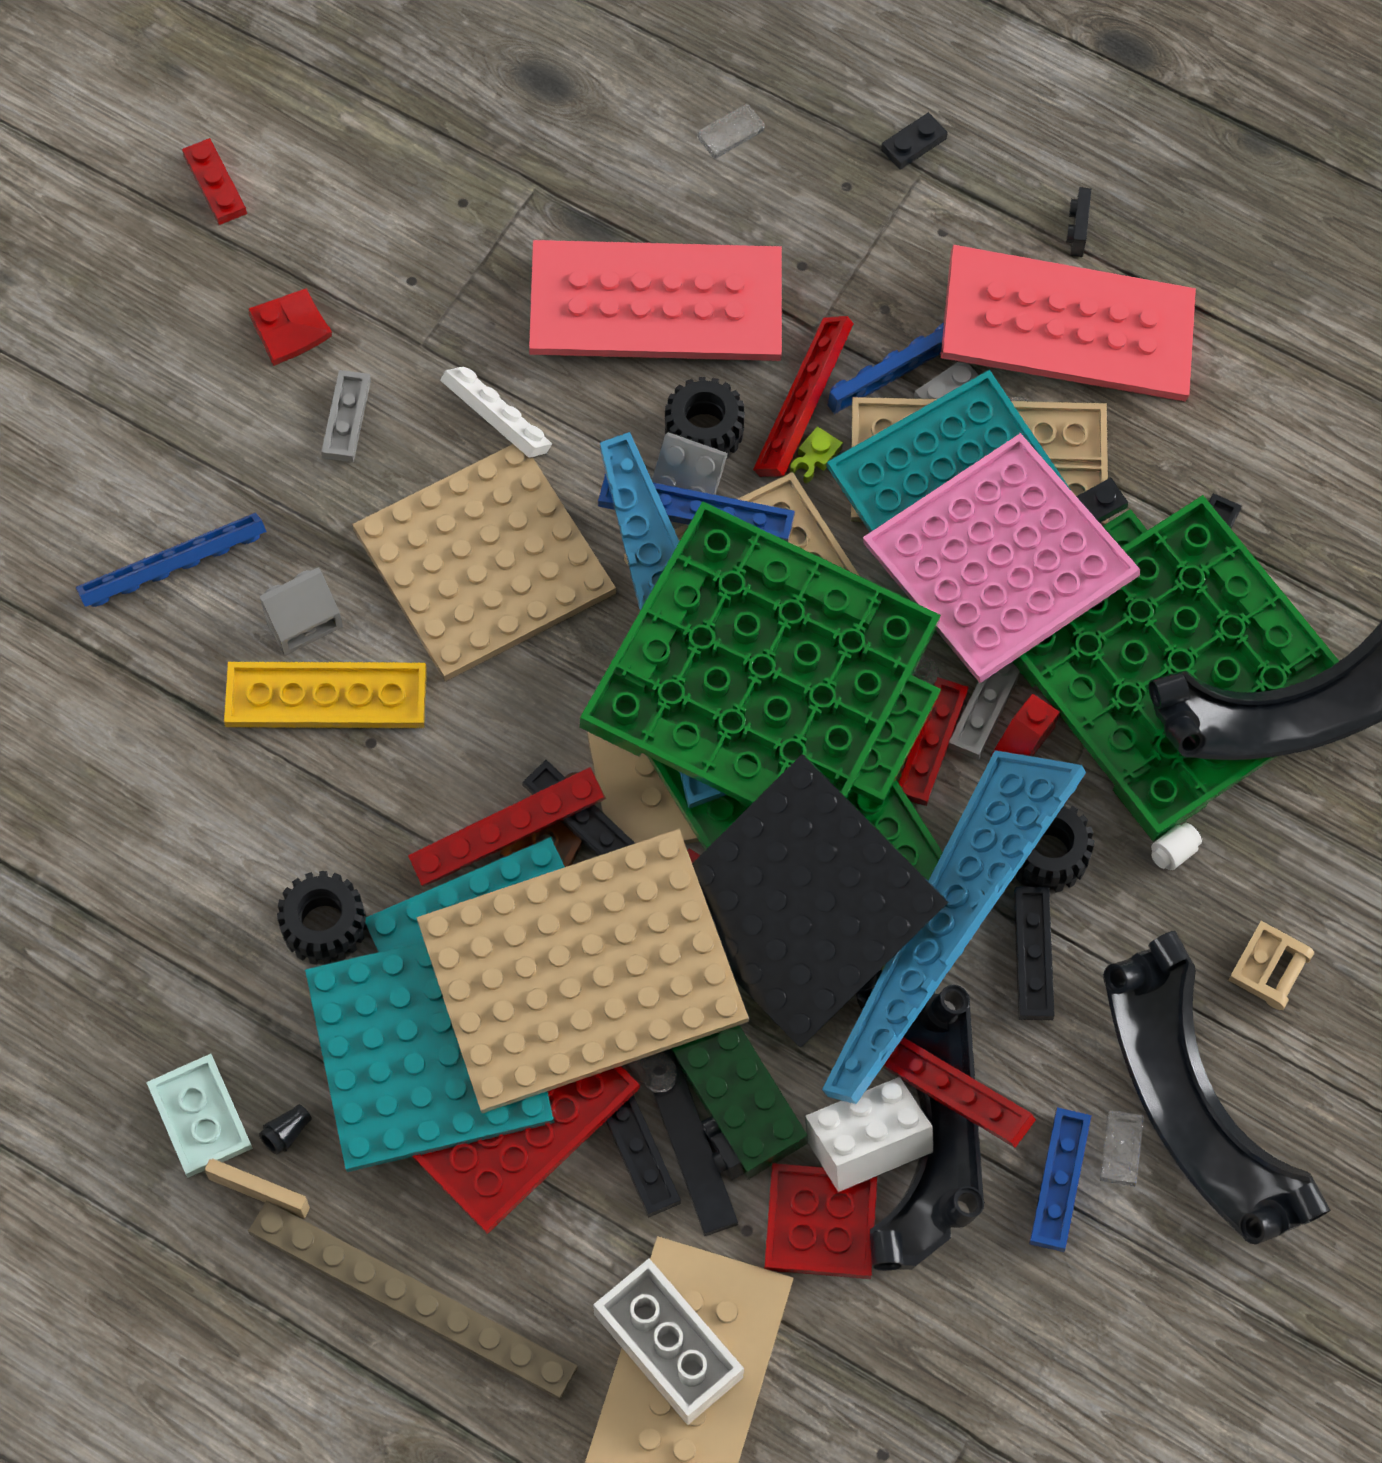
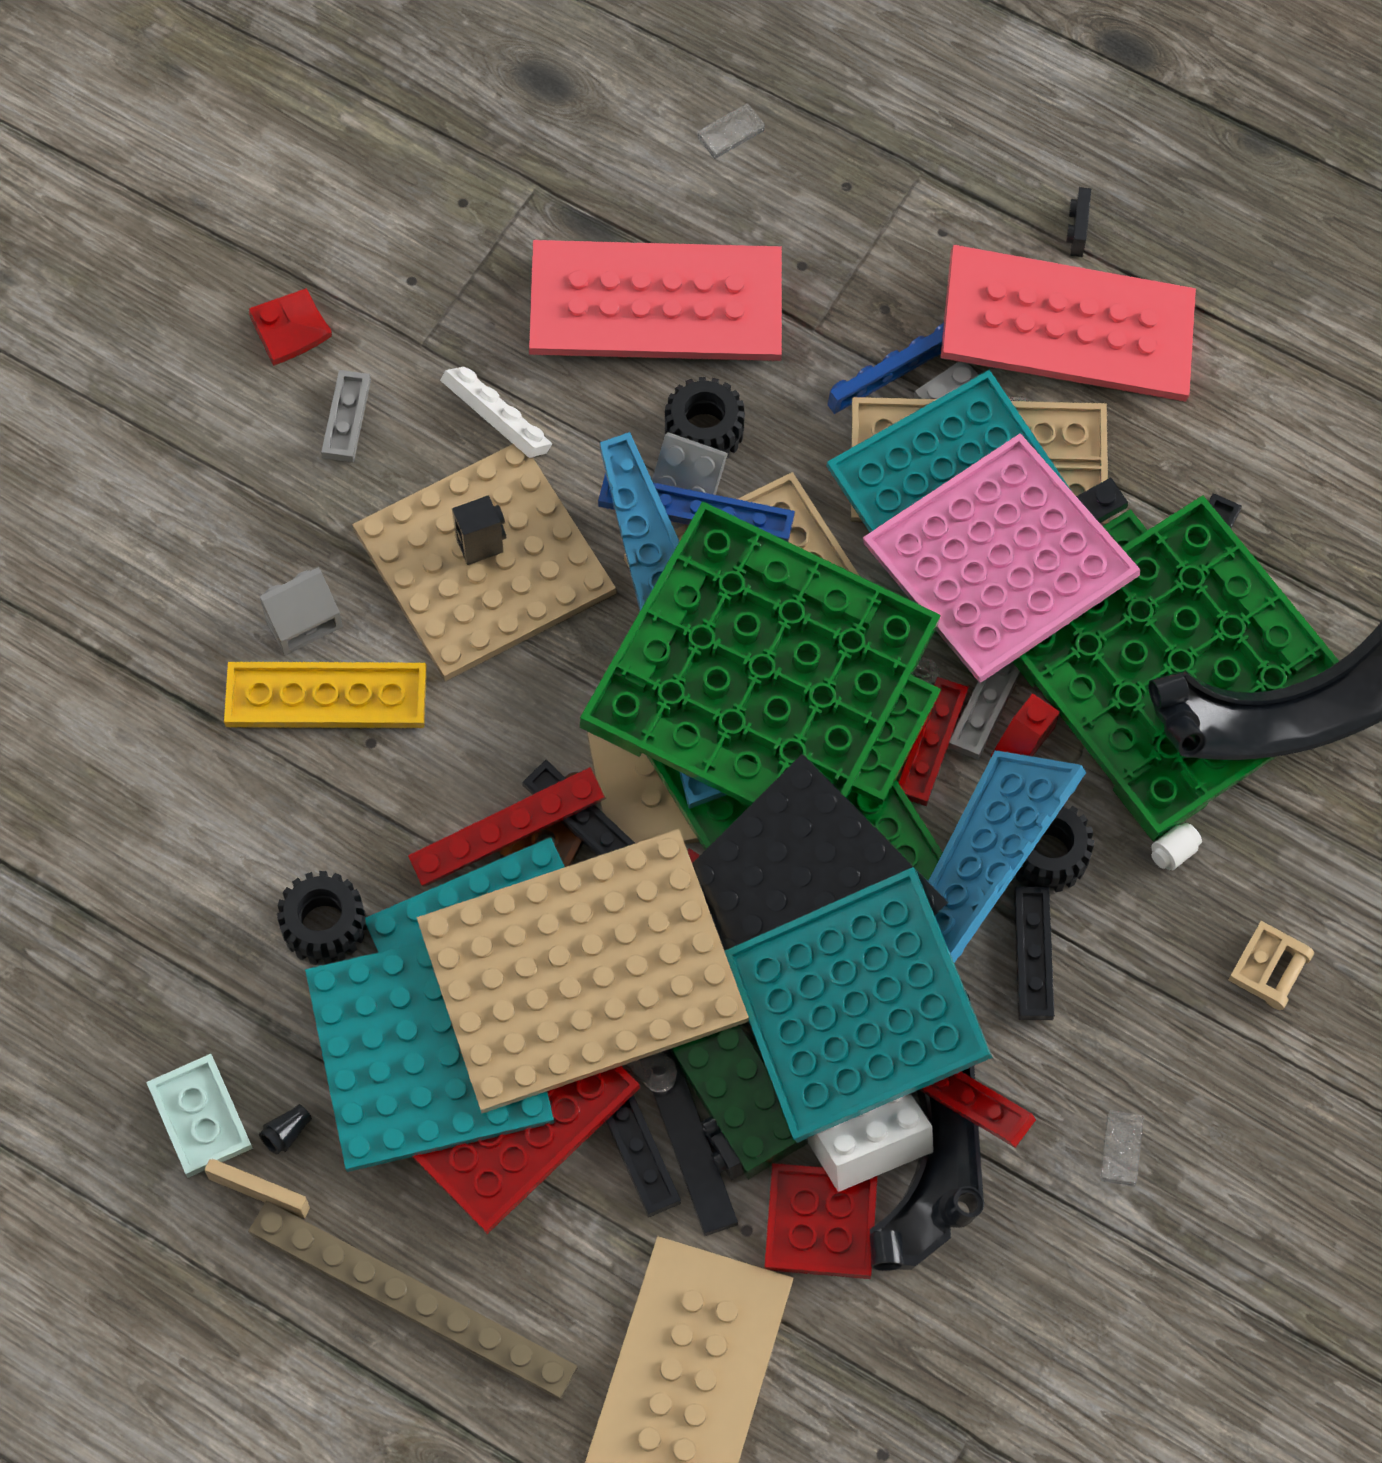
(161, 564): blue plate -> none
(214, 181): red plate -> none
(479, 529): none -> black brick
(668, 1341): white brick -> none
(803, 396): red plate -> none
(816, 451): lime plate -> none
(856, 1005): none -> teal plate
(914, 141): black plate -> none
(1060, 1180): blue plate -> none
(1156, 1033): black panel -> none

